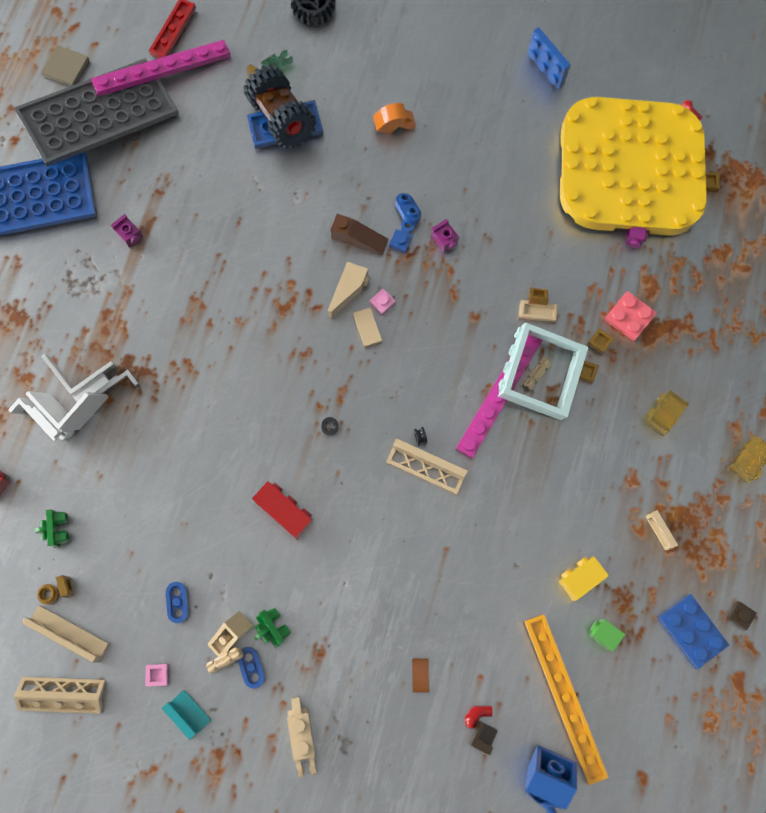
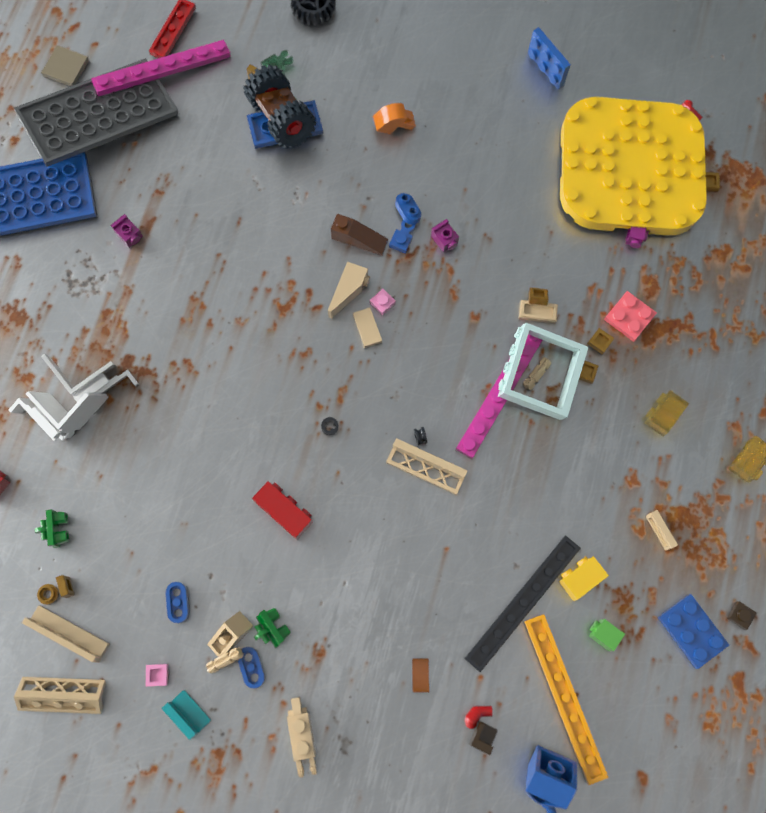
(522, 603): none -> black tile

